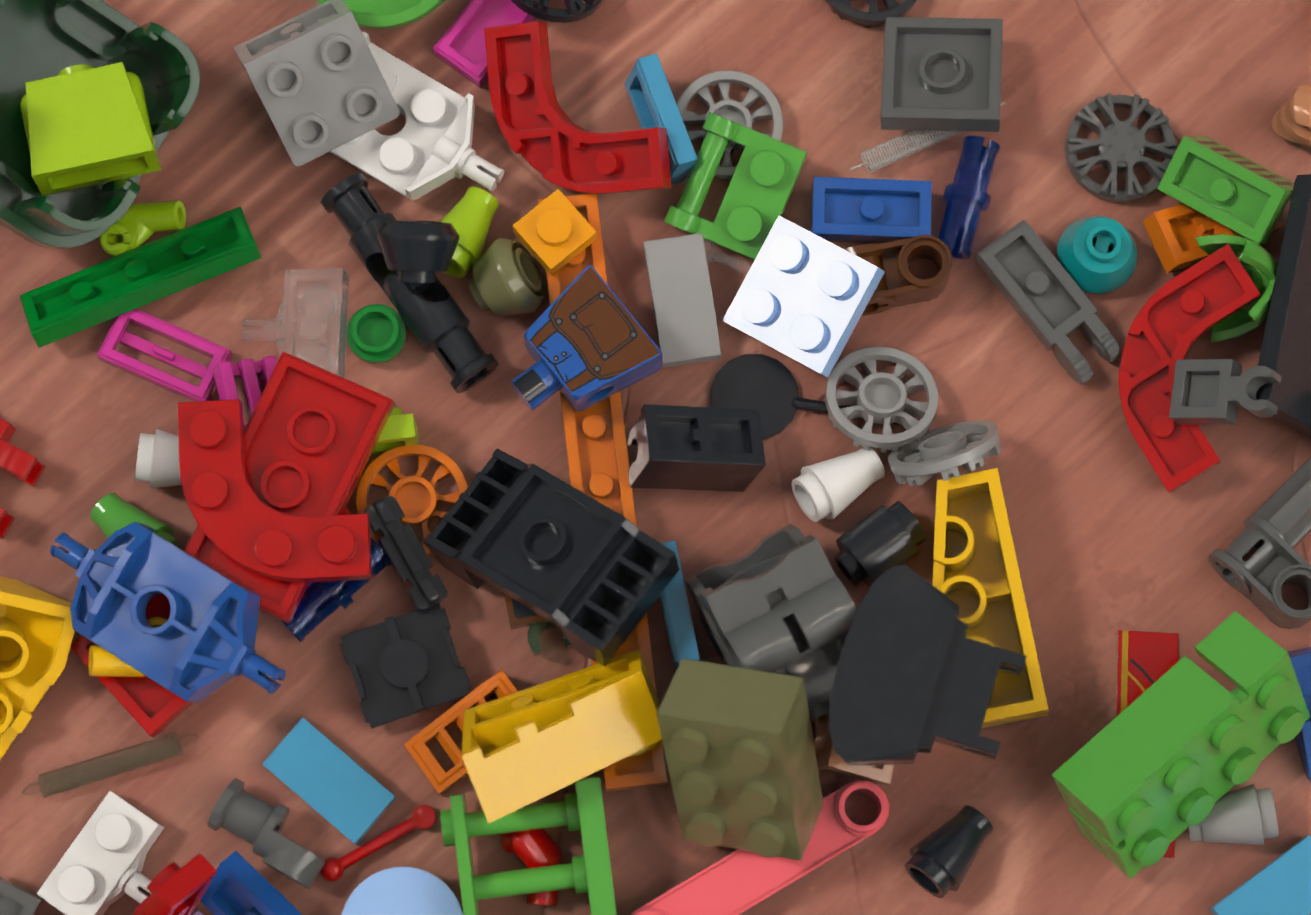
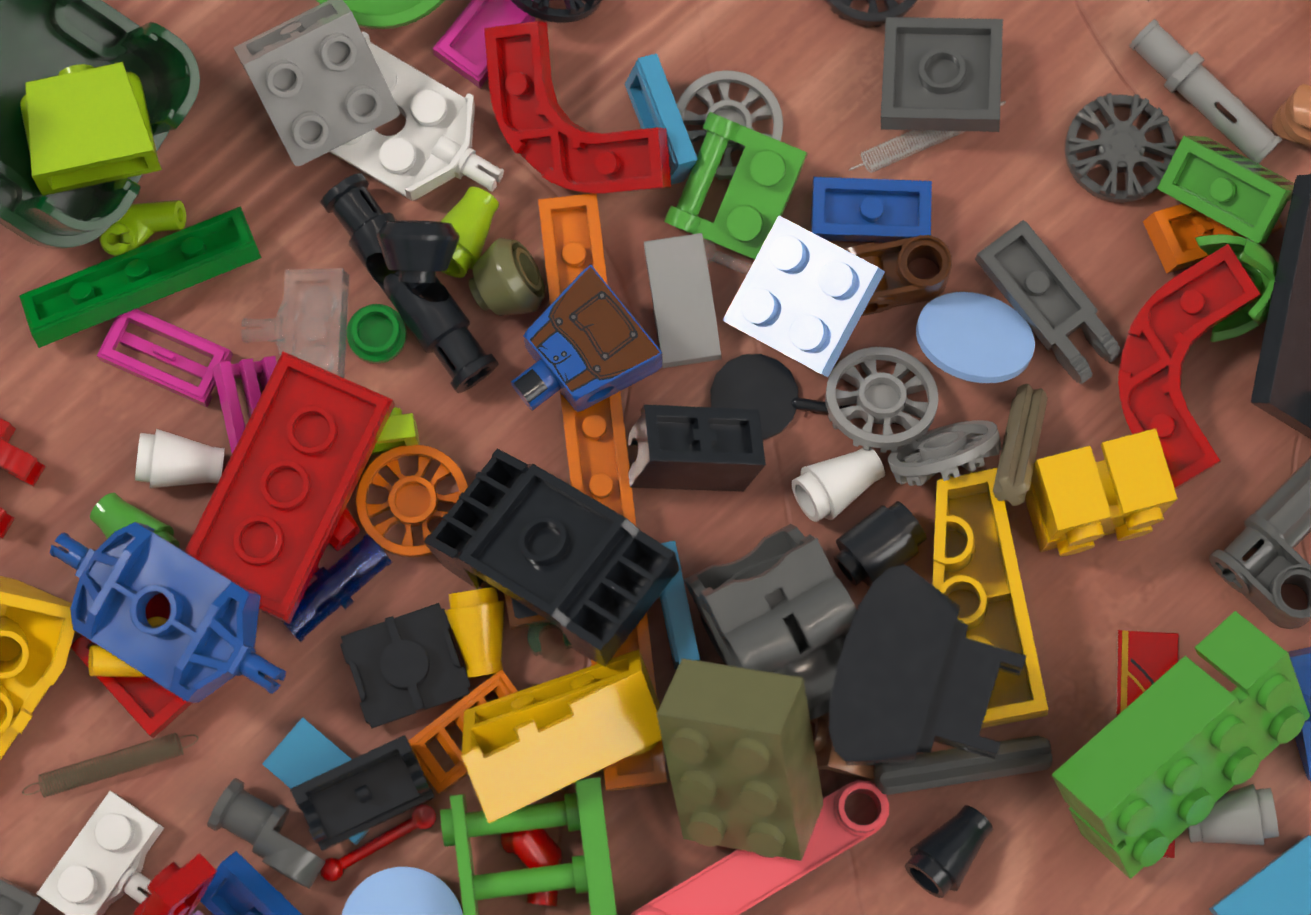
(243, 526): red plate -> none
(363, 793): none -> black hinge
(406, 553): black axle -> none
(478, 629): none -> yellow cone
(554, 232): light orange plate -> none
(960, 766): none -> dark grey axle
(967, 195): clear blue pin -> none
(975, 337): none -> light blue piece
(1020, 445): none -> dark tan axle
(1083, 500): none -> yellow piece
(1092, 266): teal cone -> none
(1204, 91): none -> light grey pin
(1214, 388): dark grey plate -> none

